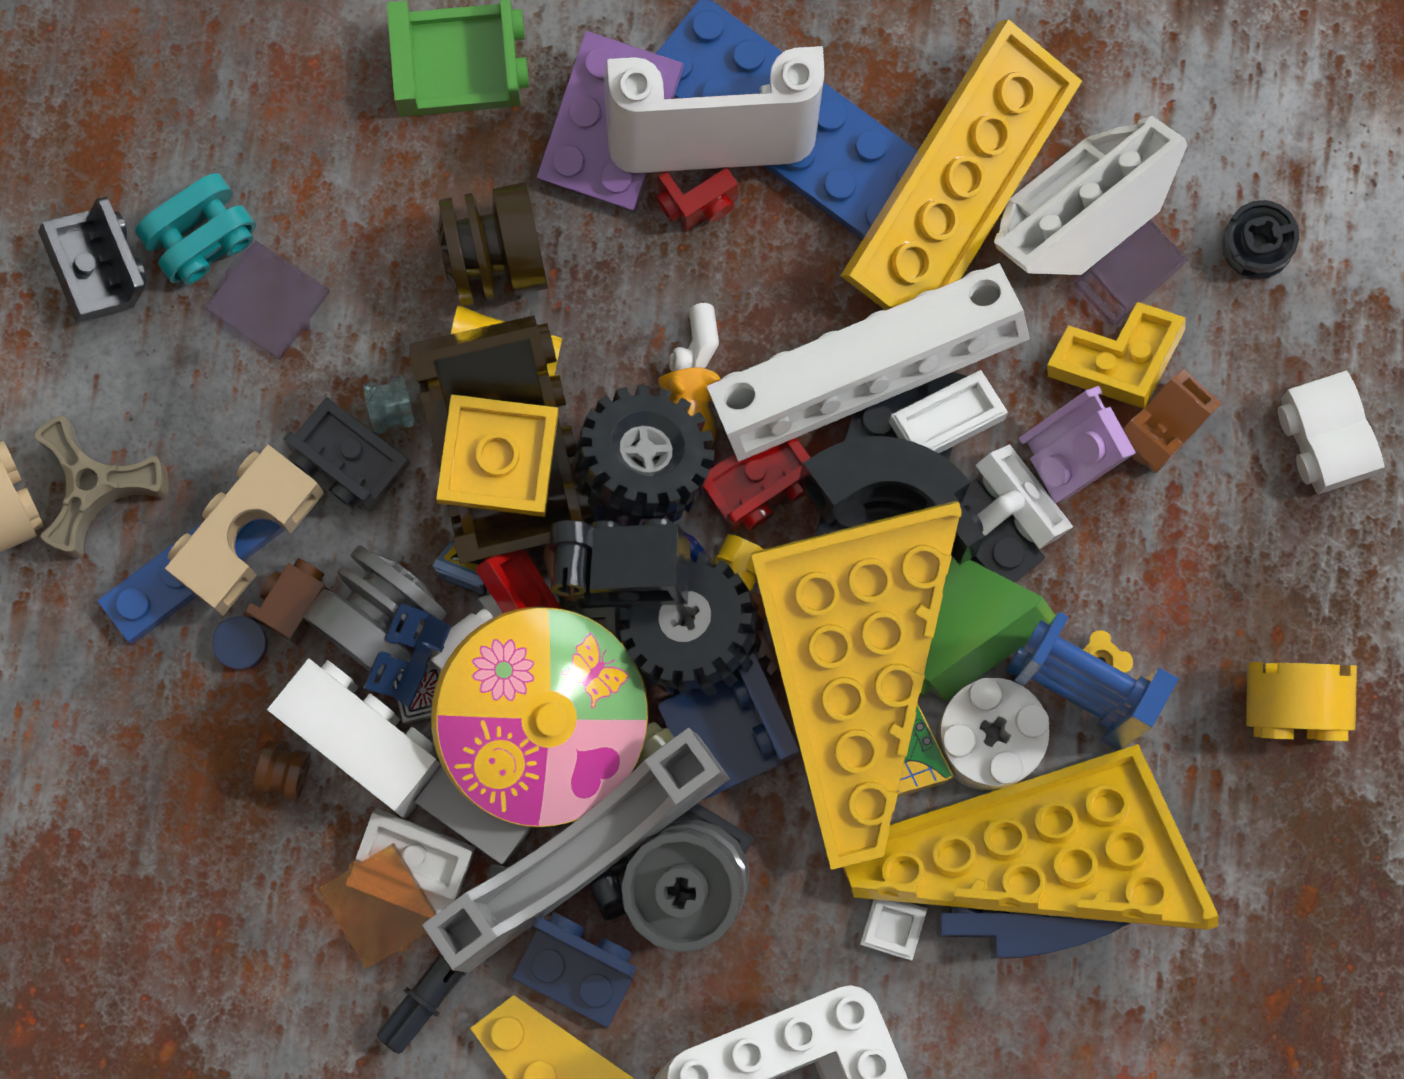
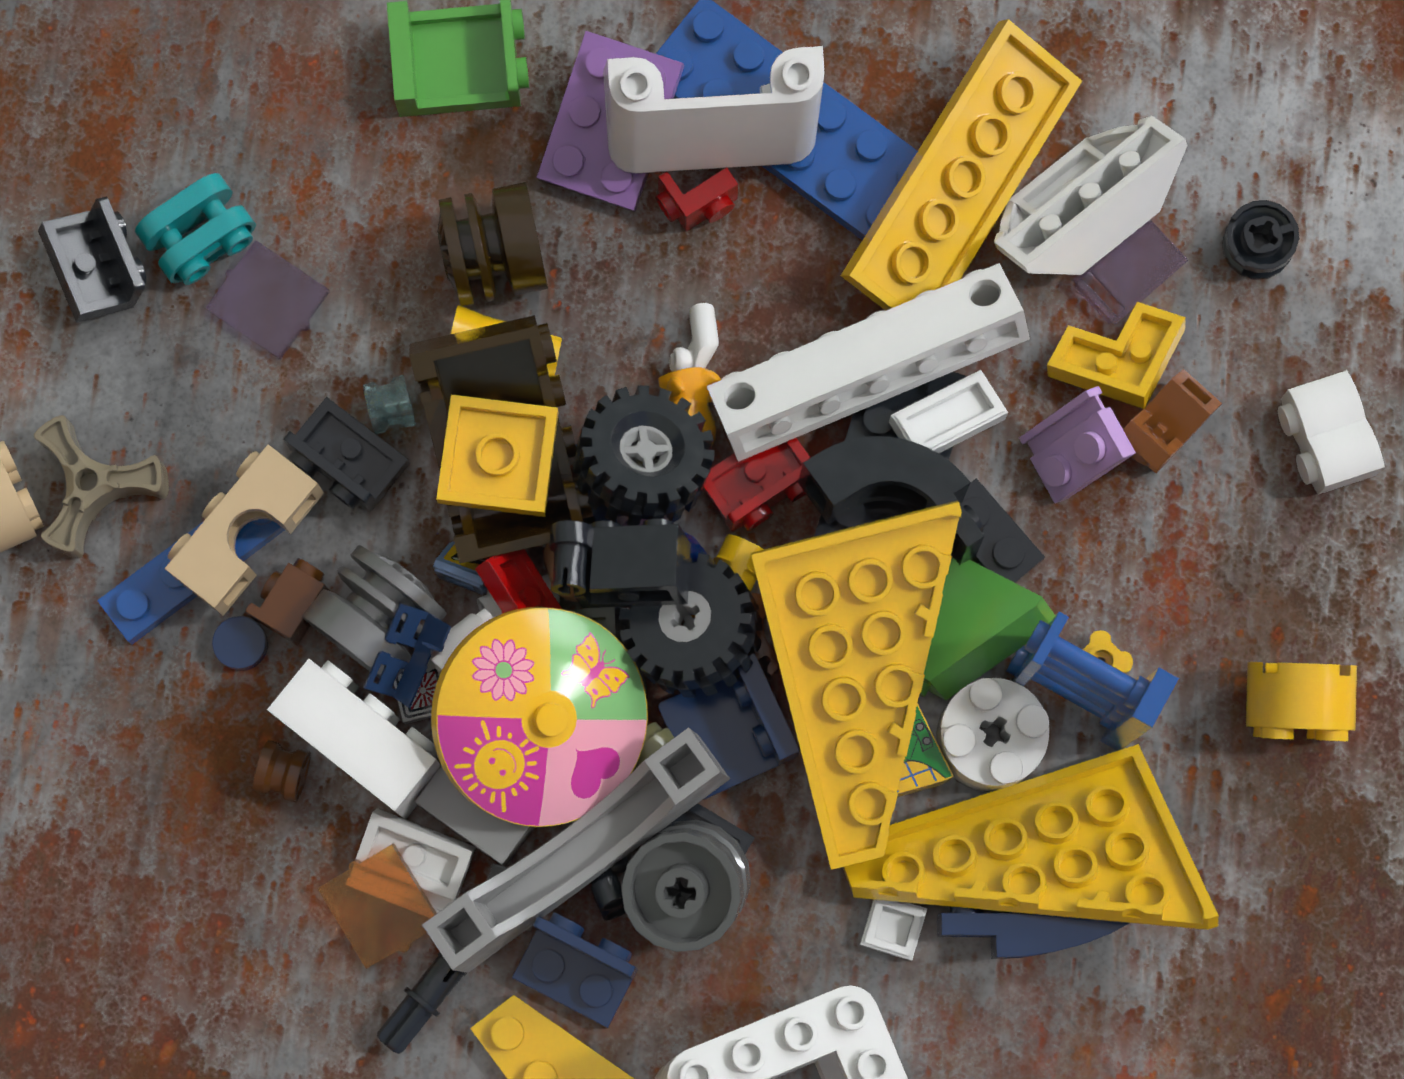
(1021, 495): white plate -> none

